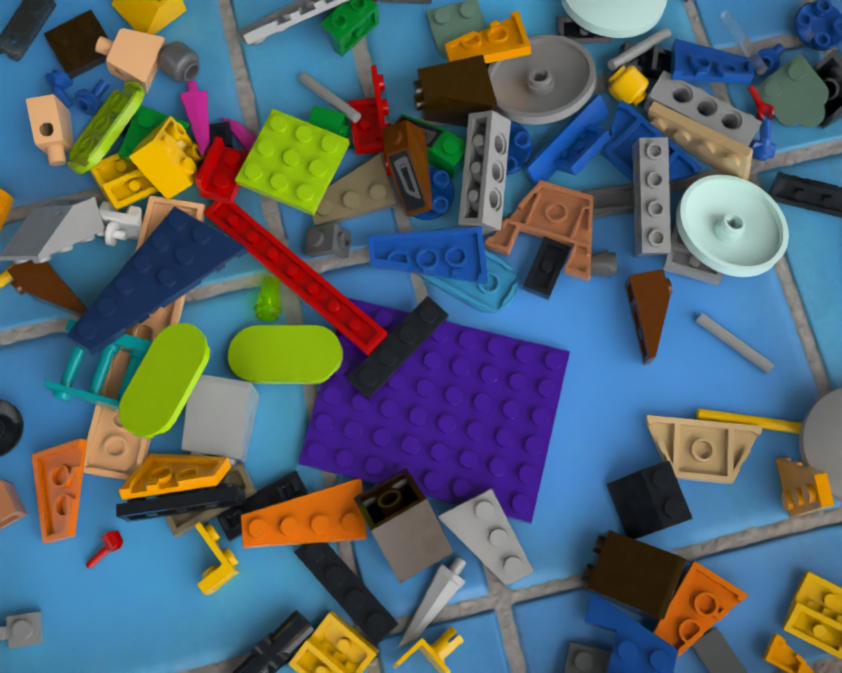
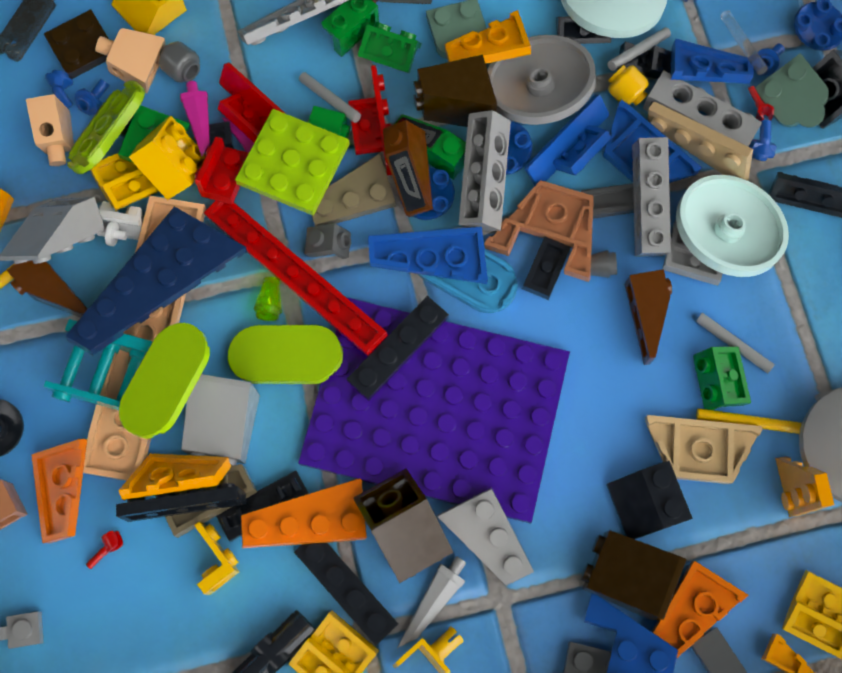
(247, 106): none -> red bracket
(389, 48): none -> green bracket
(721, 377): none -> green bracket

